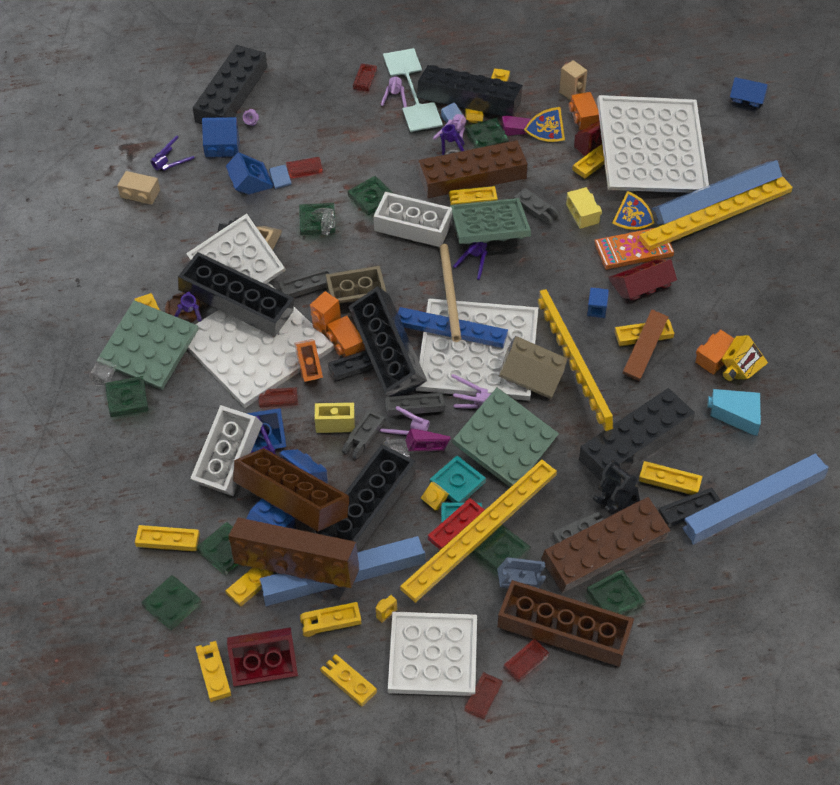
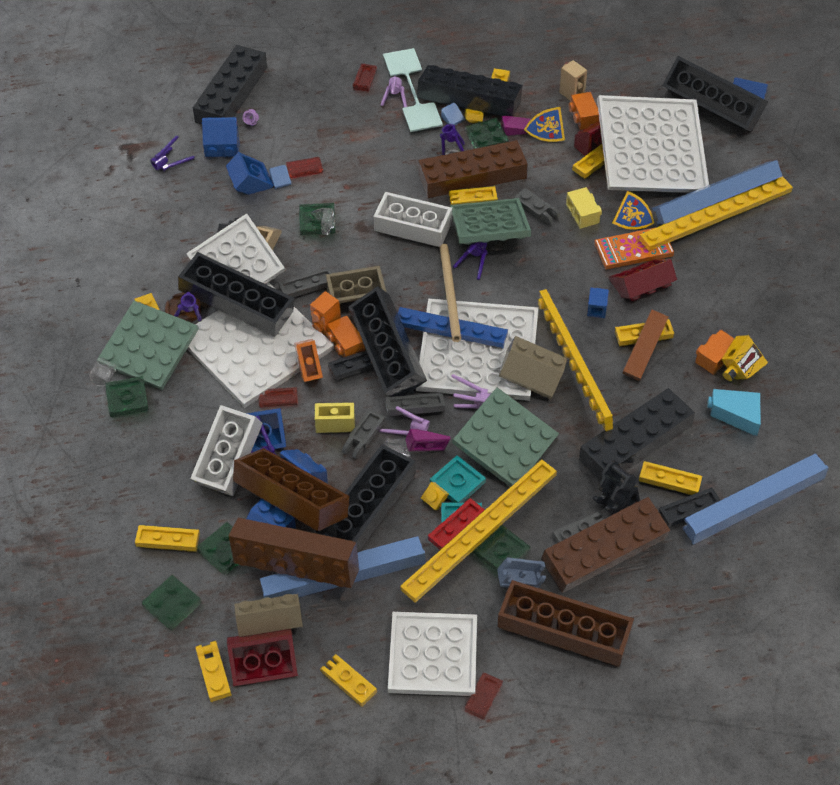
(138, 187): tan brick -> none
(247, 585): yellow hinge -> none
(268, 615): none -> dark tan slope
(330, 618): yellow plate -> none
(369, 194): clear green plate -> none
(385, 608): yellow plate -> none
(459, 122): lavender plant -> none
(526, 660): clear red tile -> none
(616, 594): clear green plate -> none
(715, 93): none -> black brick

